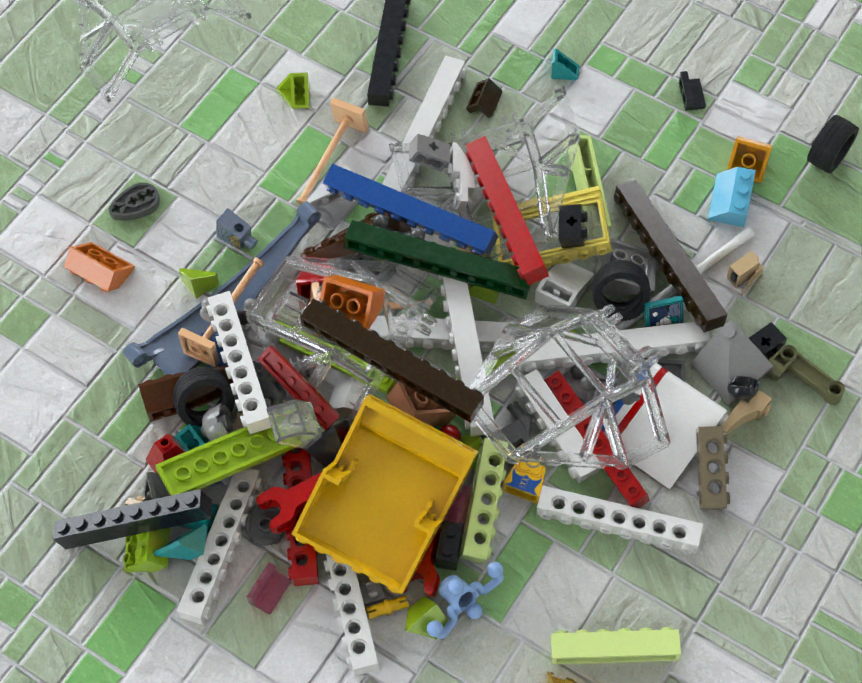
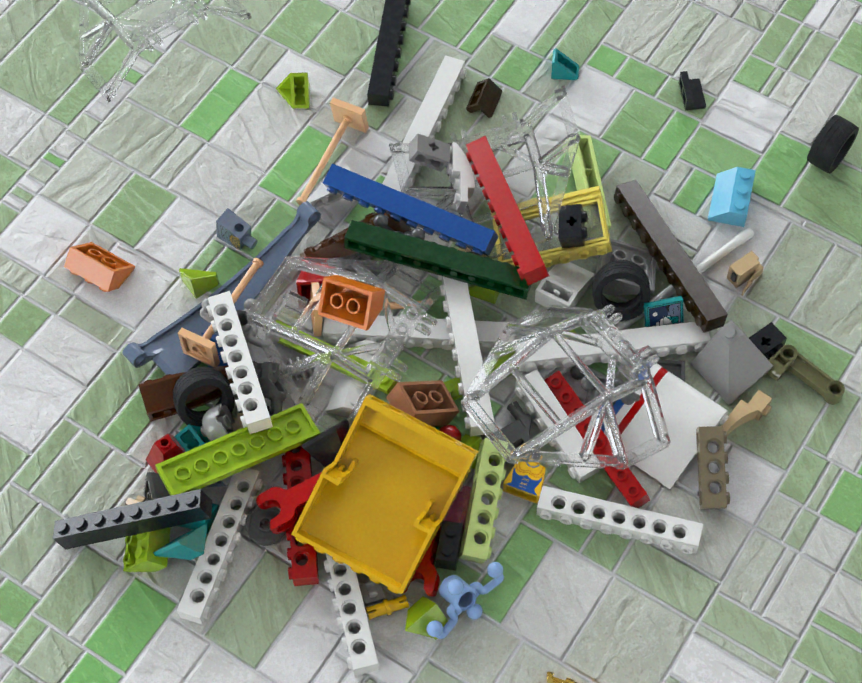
(124, 201): dark grey piece -> none
(268, 589): clear pink panel -> none
(294, 423): clear slope -> none
(298, 386): red plate -> none
(392, 360): dark brown brick -> none
(615, 646): yellowish green brick -> none
(743, 387): black hair -> none
(750, 155): light orange slope -> none

